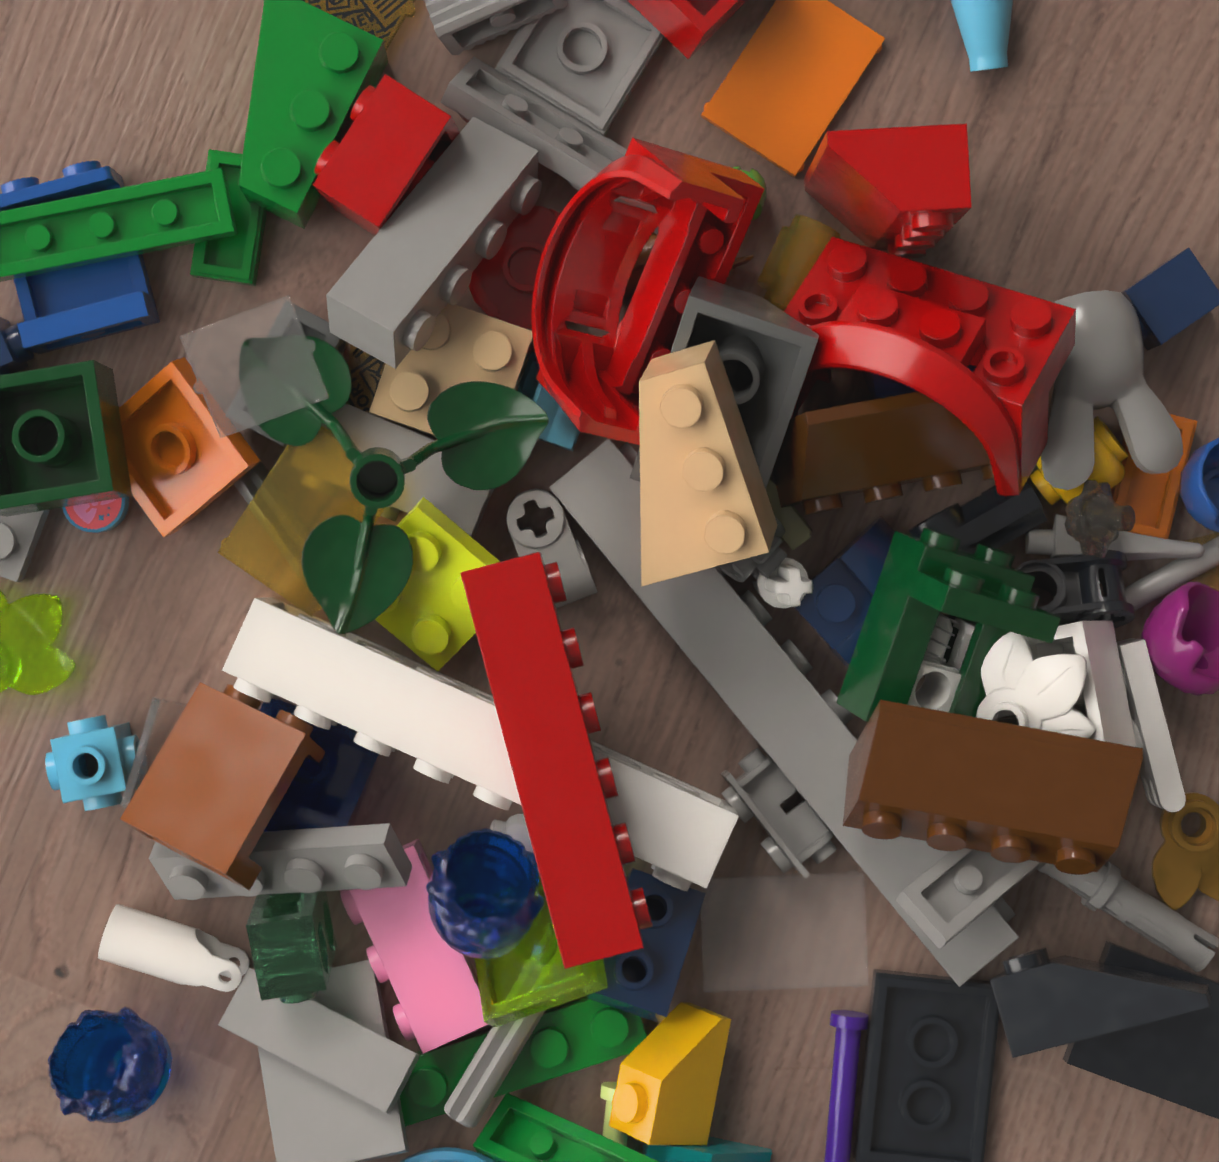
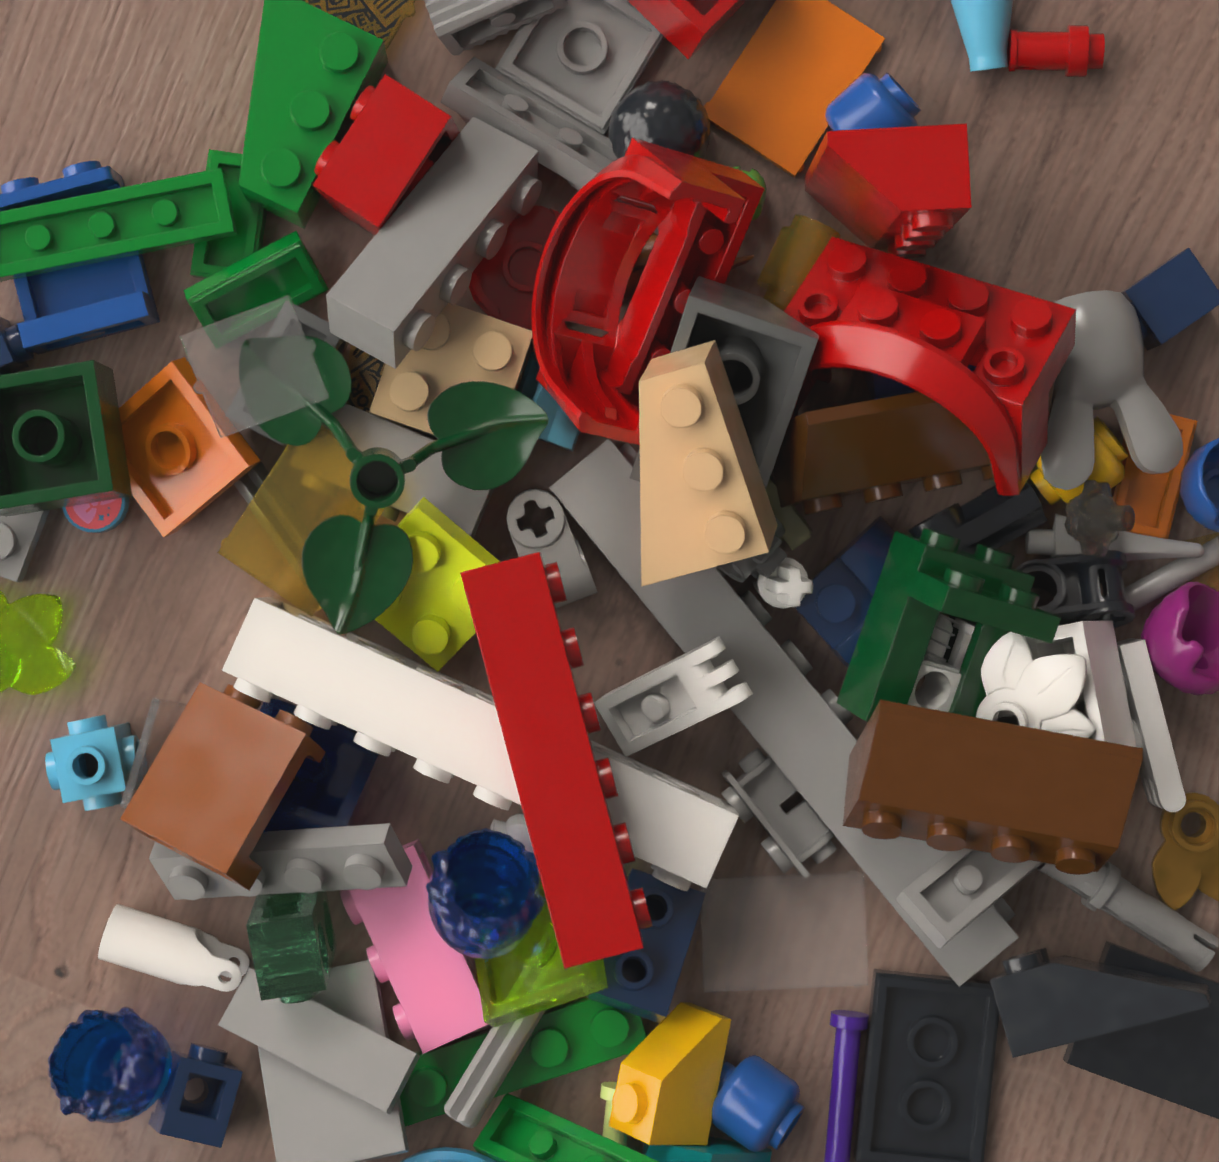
(208, 1115): none -> dark blue brick
(257, 279): none -> green tile
(662, 116): none -> black hair
(671, 698): none -> white hinge
(756, 1104): none -> blue head
(872, 104): none -> blue head
(1057, 51): none -> red animal

